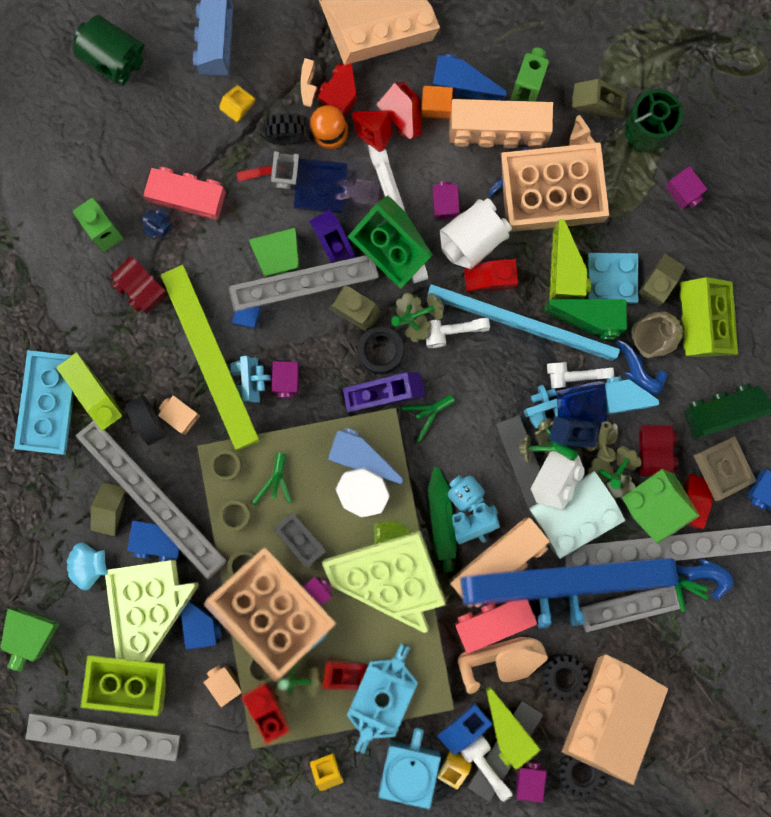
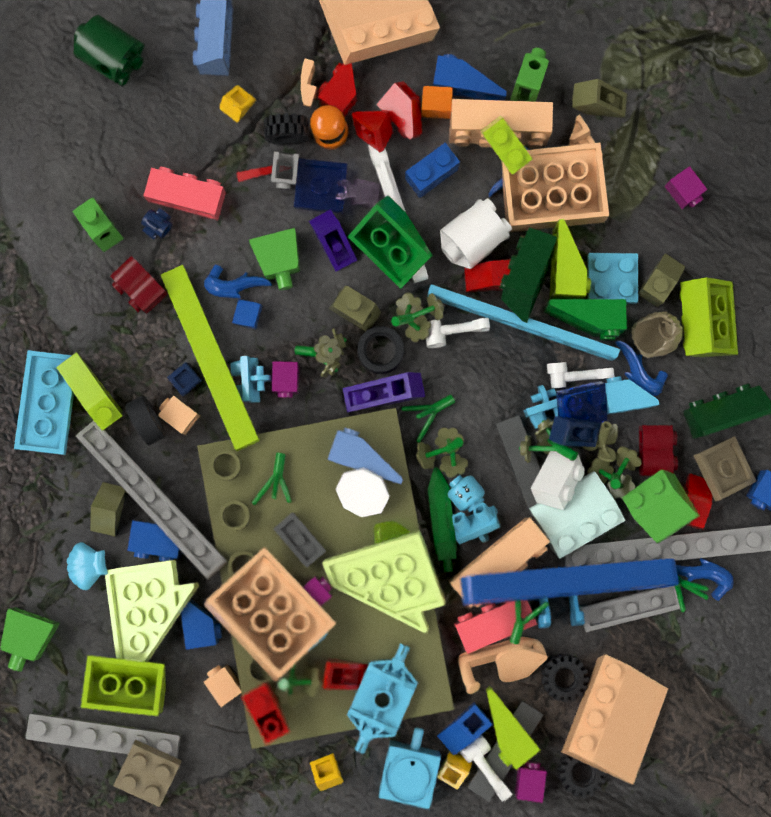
(147, 773): none -> dark tan plate
(184, 379): none -> dark blue tile
(231, 288): none -> blue piece
(302, 283): light grey plate -> none
(326, 352): none -> olive plant
(432, 170): none -> blue brick
(445, 201): magenta brick -> none
(449, 442): none -> olive plant
(506, 145): none -> lime brick
(520, 622): none -> green plant
(528, 272): none -> dark green slope
(653, 120): dark green cylinder -> none

